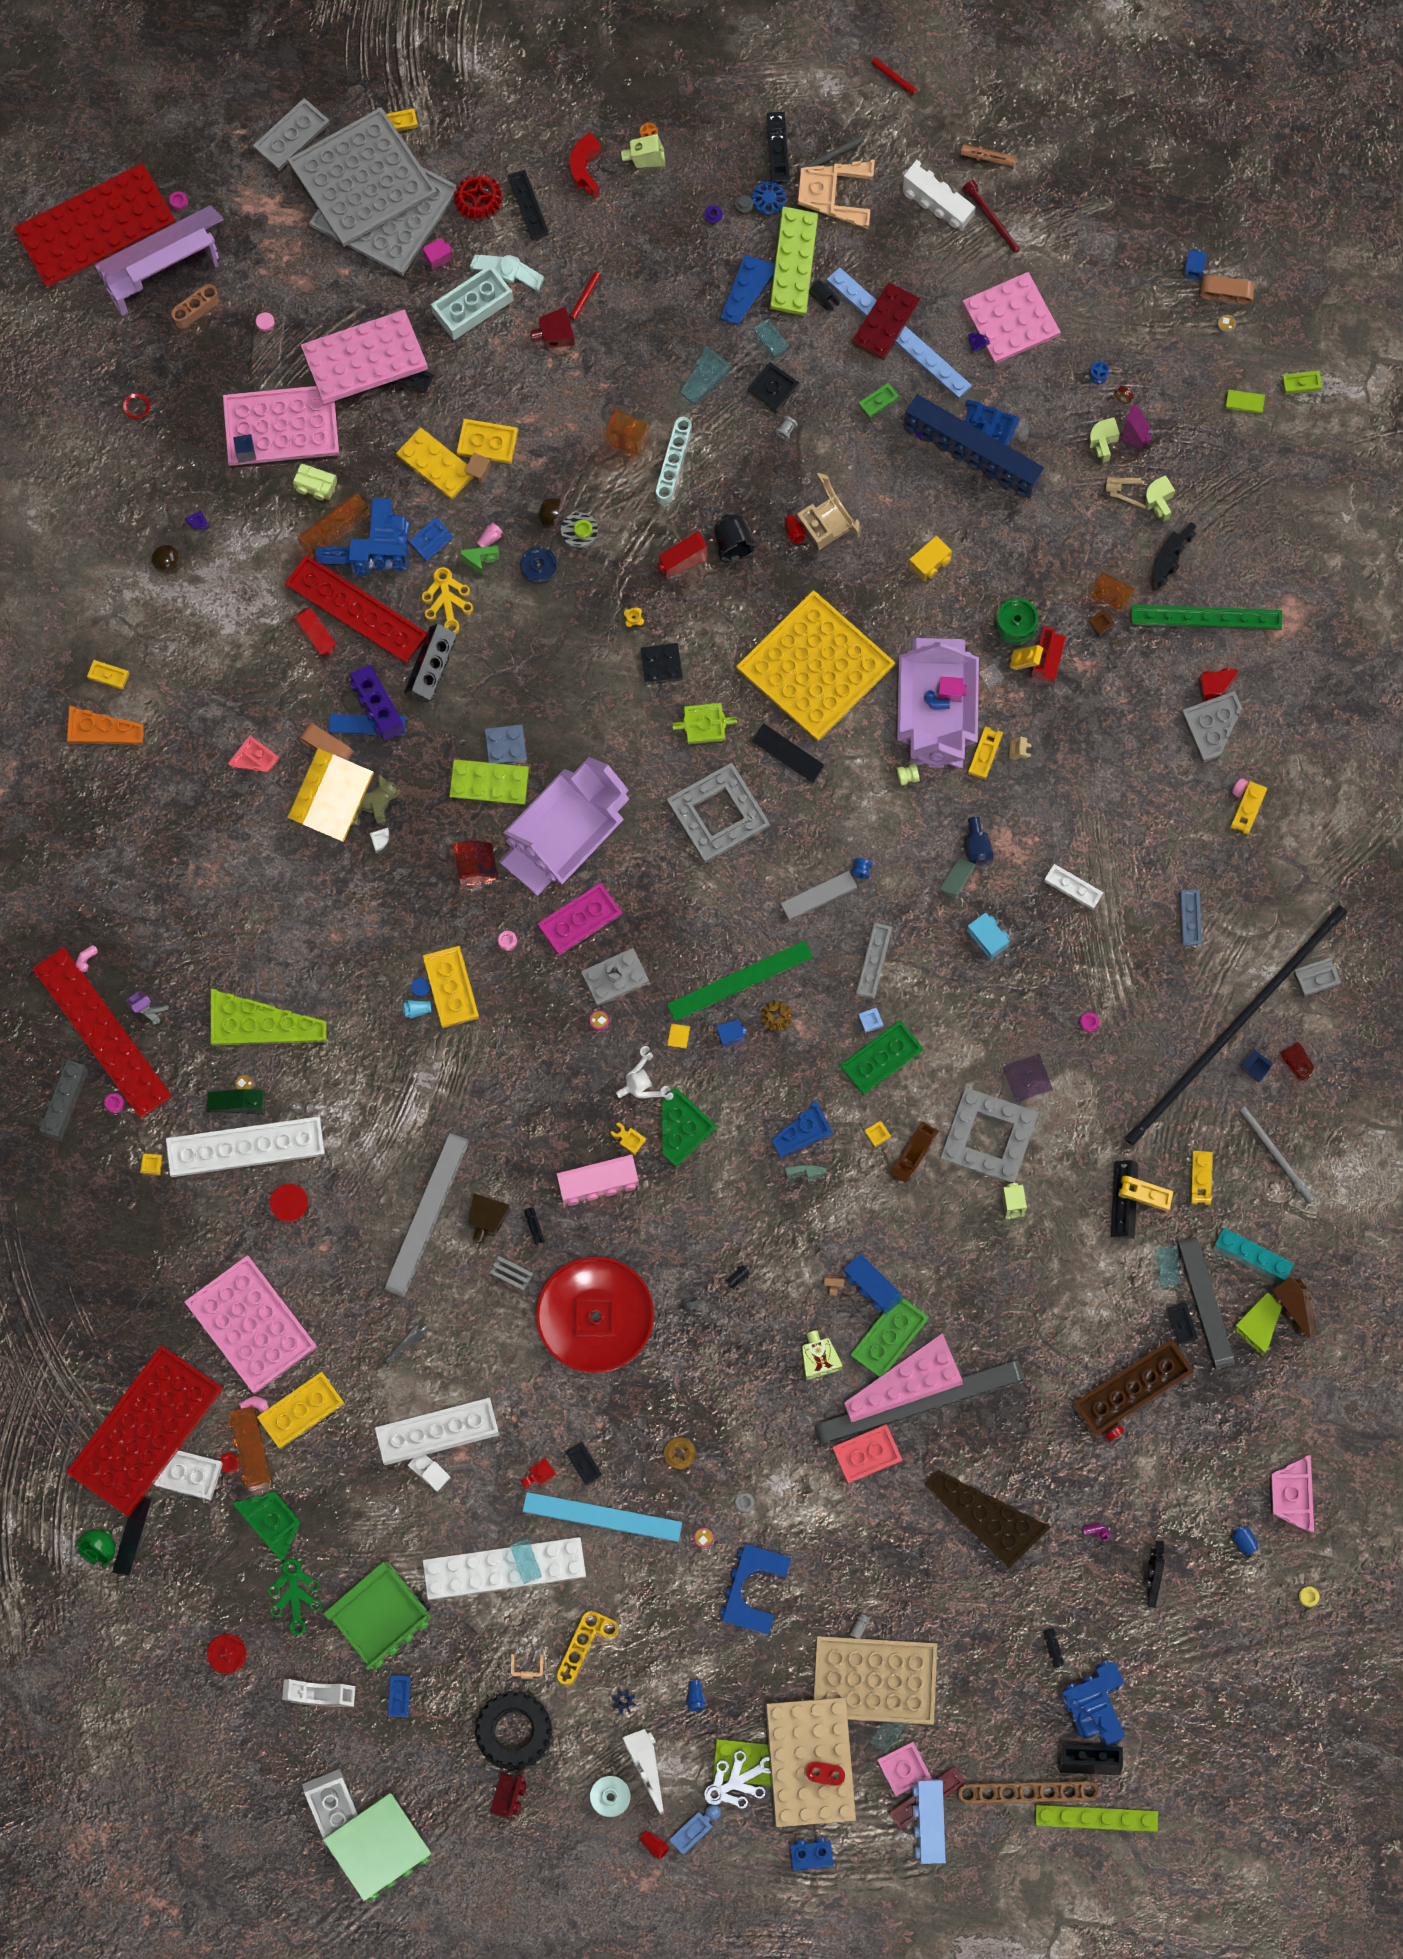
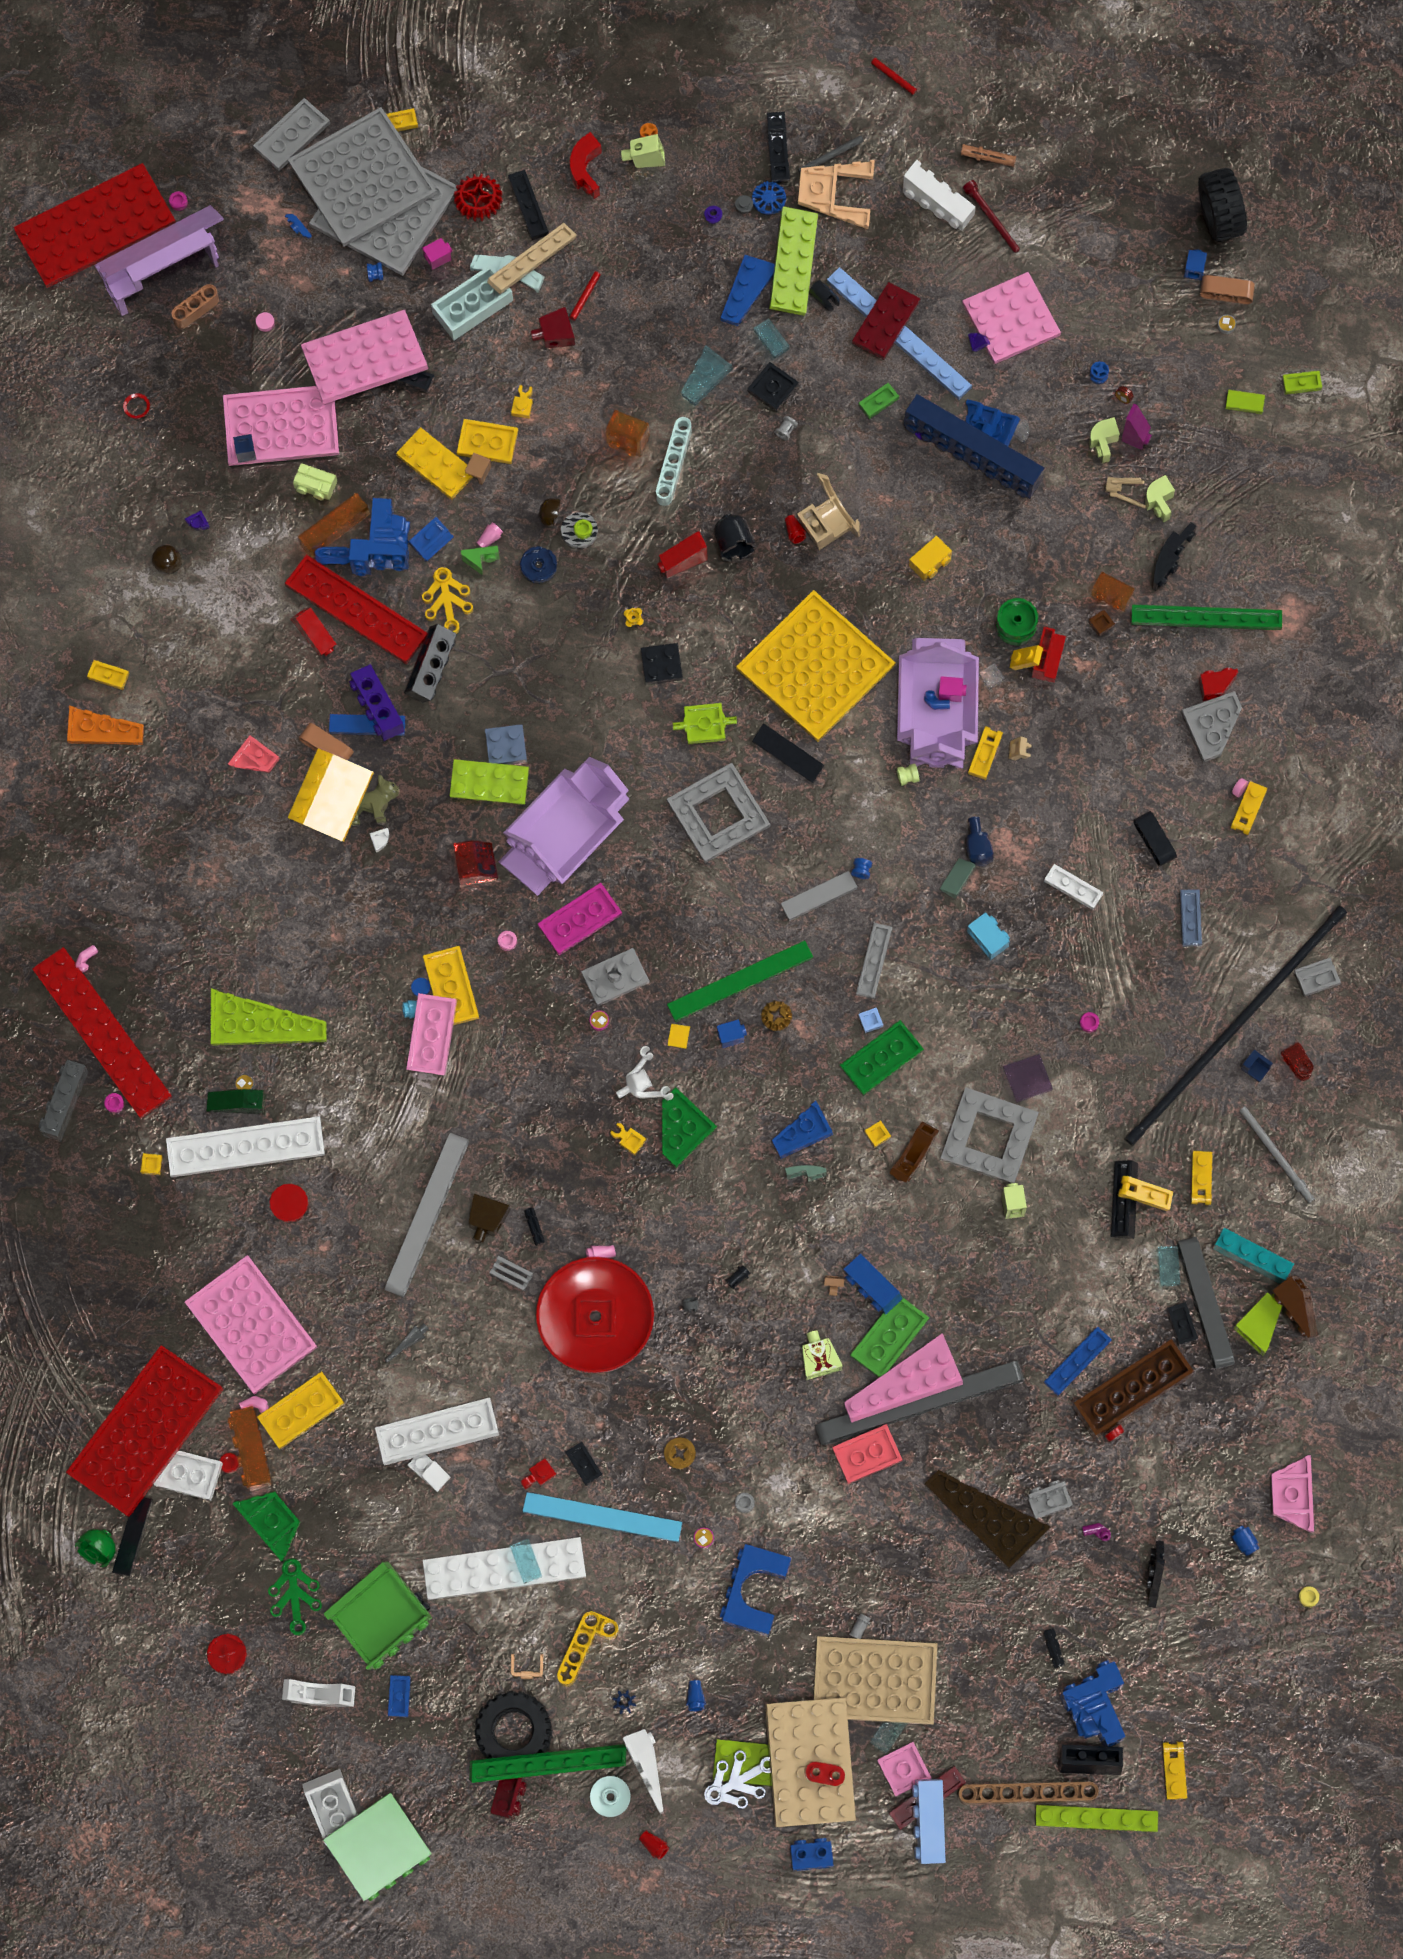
(140, 1003): piece -> none
(297, 226): none -> blue piece
(375, 271): none -> blue wheel
(431, 1034): none -> bright pink plate
(522, 405): none -> yellow plate
(531, 258): none -> tan plate
(547, 1763): none -> green plate
(598, 1180): bright pink slope -> none
(601, 1251): none -> bright pink cone
(695, 1829): medium blue plate -> none
(1049, 1500): none -> light grey bracket
(1077, 1361): none -> blue tile
(1155, 838): none -> black beam
(1174, 1771): none -> yellow plate
(1222, 204): none -> black tyre

